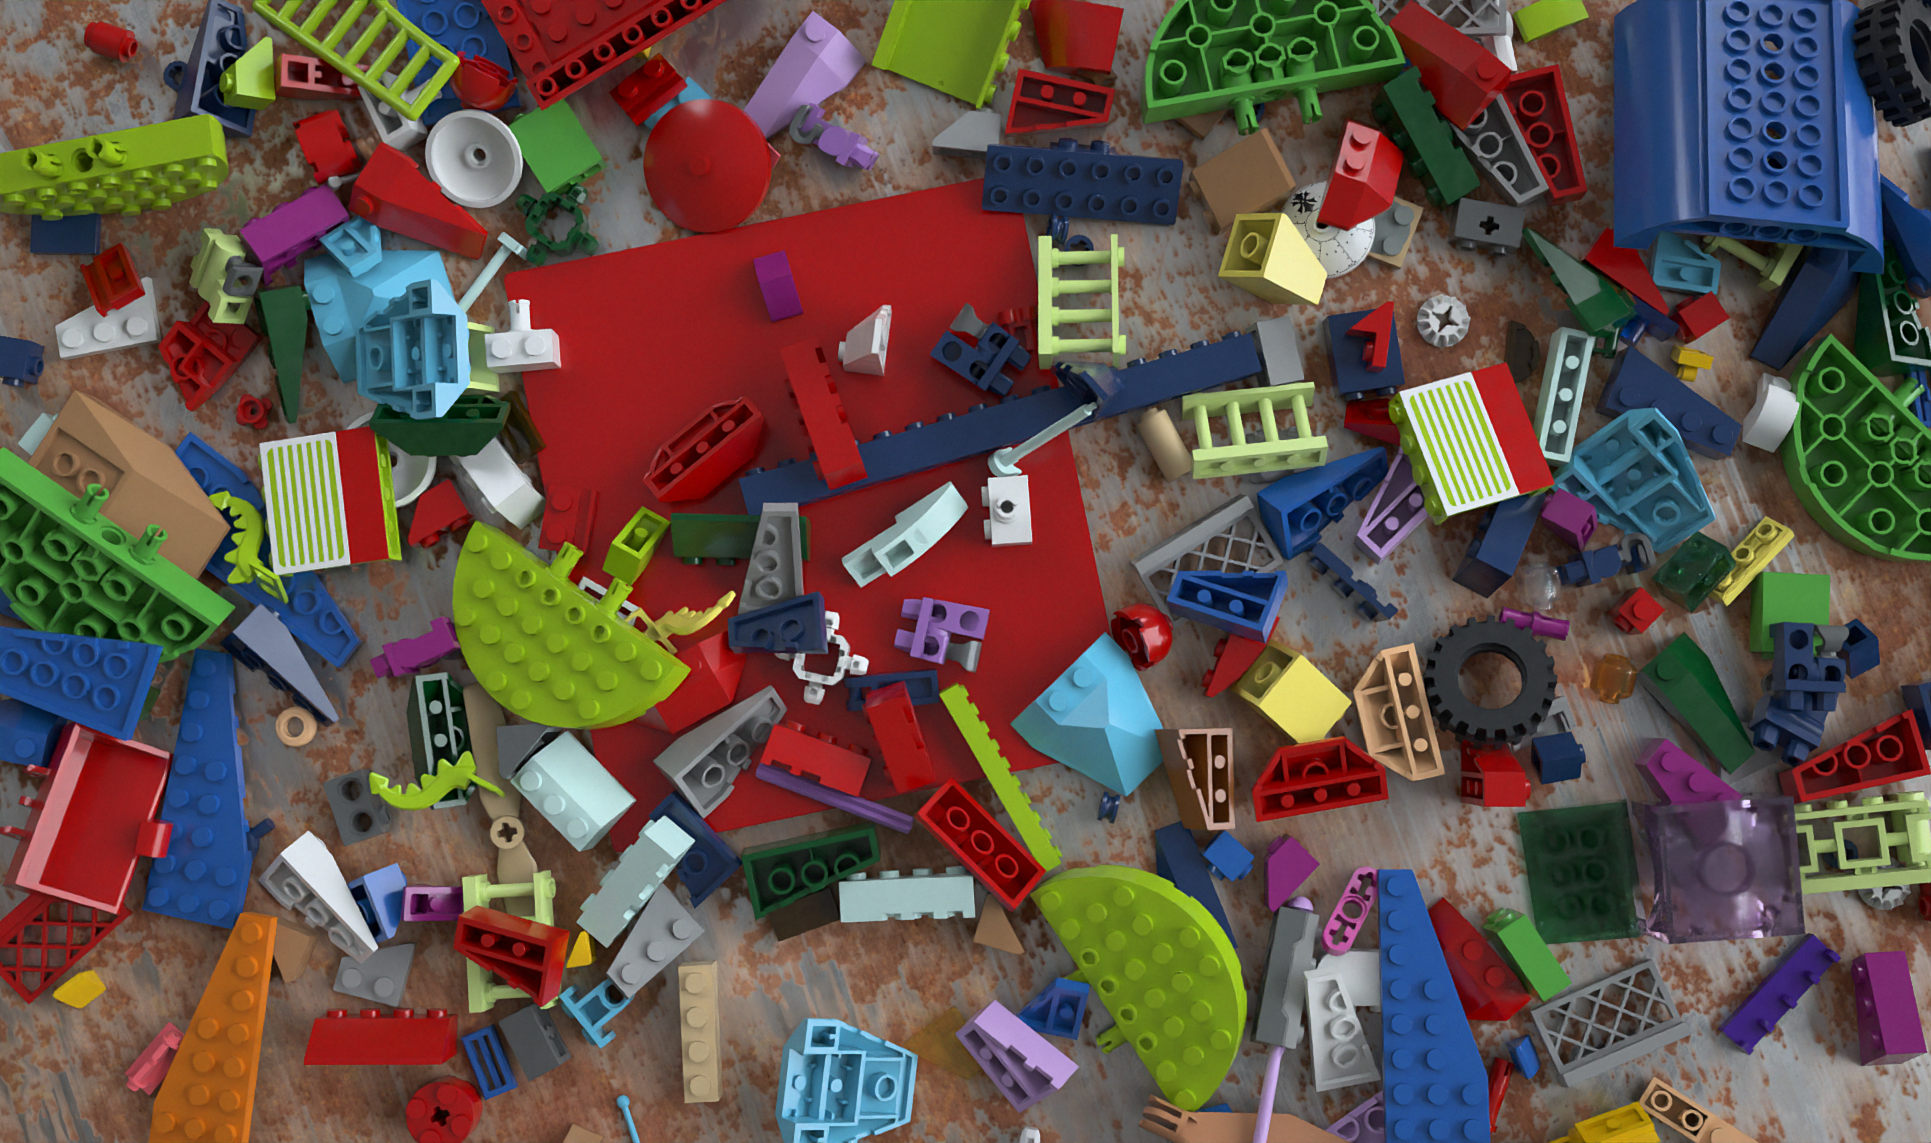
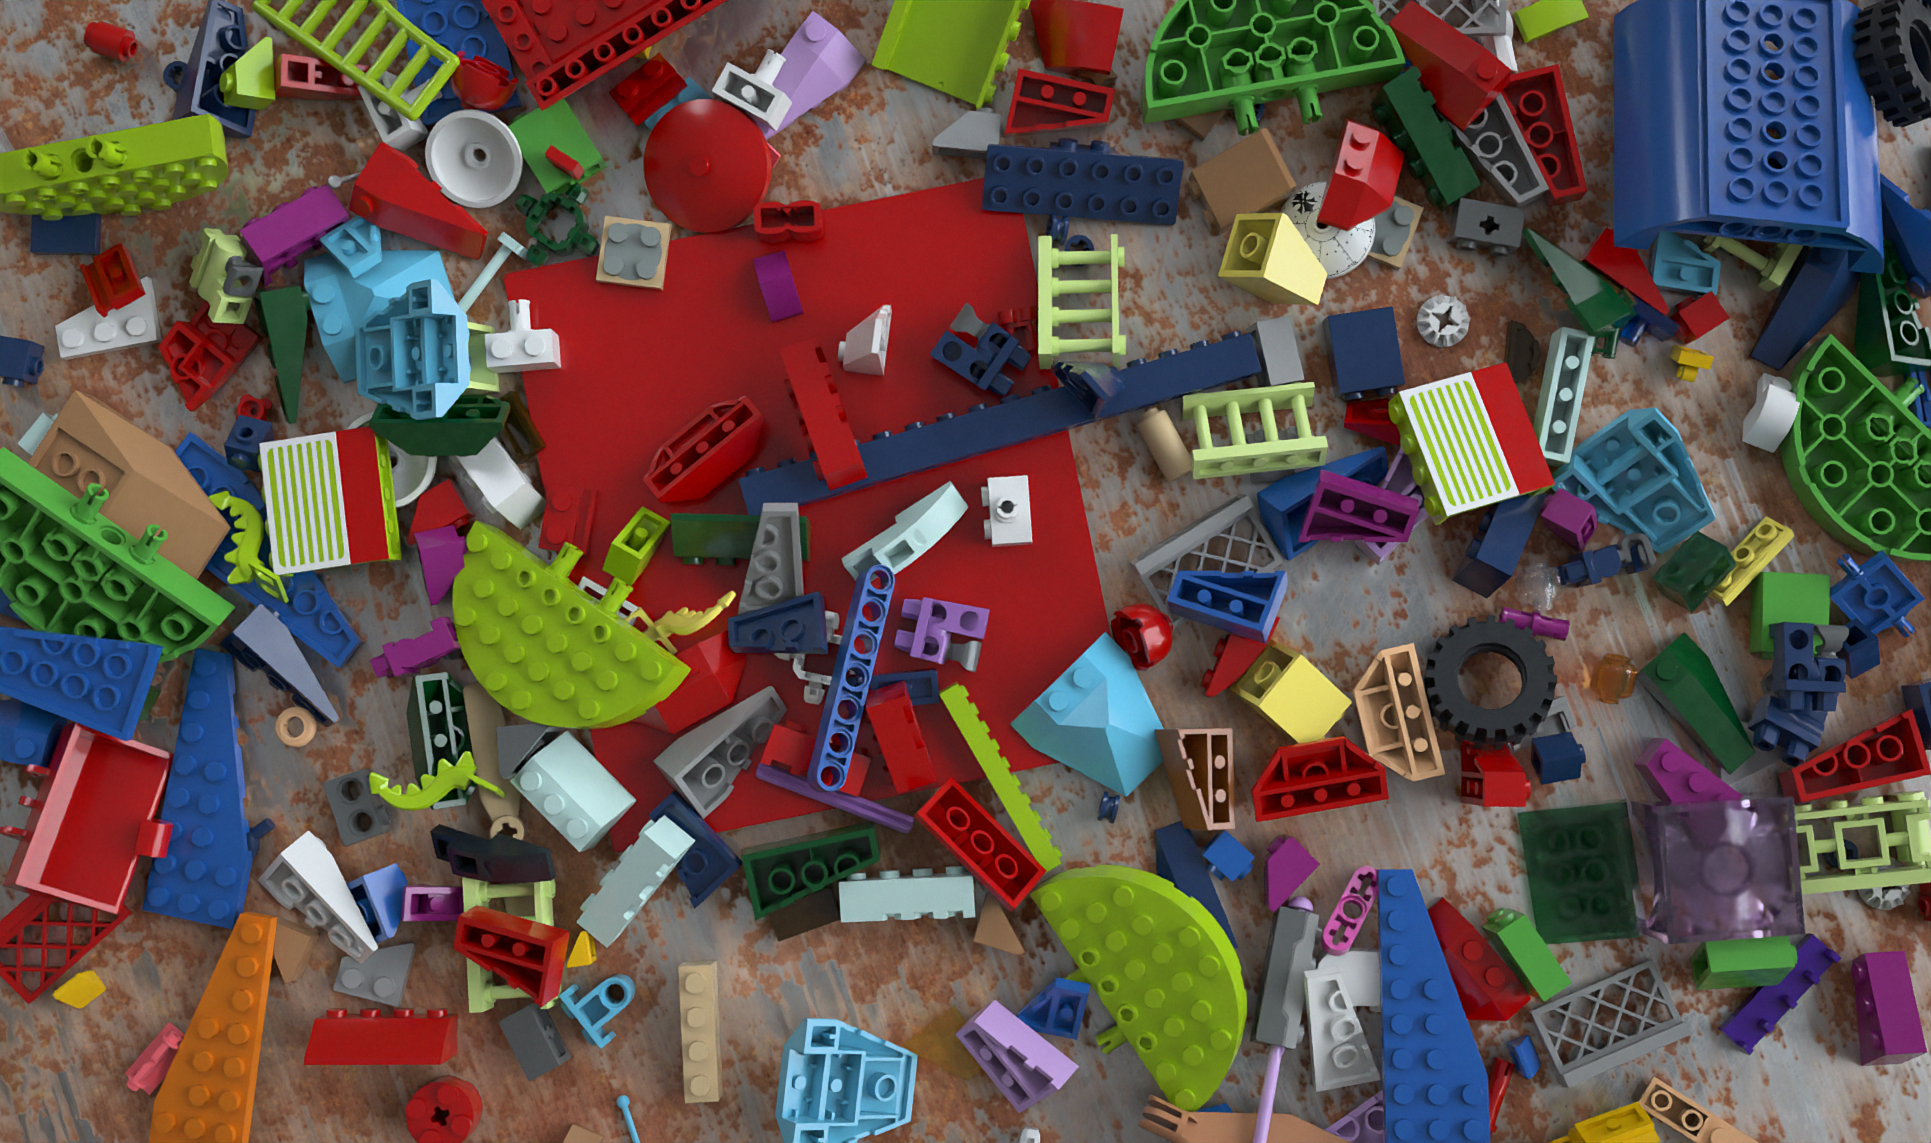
(243, 442): none -> dark blue brick
(324, 145): red brick -> none
(440, 559): none -> magenta slope
(492, 860): none -> black slope
(501, 1057): blue tile -> none
(564, 163): none -> red tile
(633, 253): none -> light grey piece
(653, 943): light grey wing -> none
(755, 91): none -> white brick
(797, 220): none -> red brick
(839, 690): none -> blue beam
(847, 145): medium lavender hips -> none
(1002, 461): light aqua piece -> none
(1357, 511): none -> magenta wedge
(1362, 593): dark blue wing -> none
(1377, 328): red slope -> none
(1635, 611): red brick -> none
(1642, 384): dark blue wedge -> none
(1742, 962): none -> bright green brick
(1876, 594): none -> blue plate

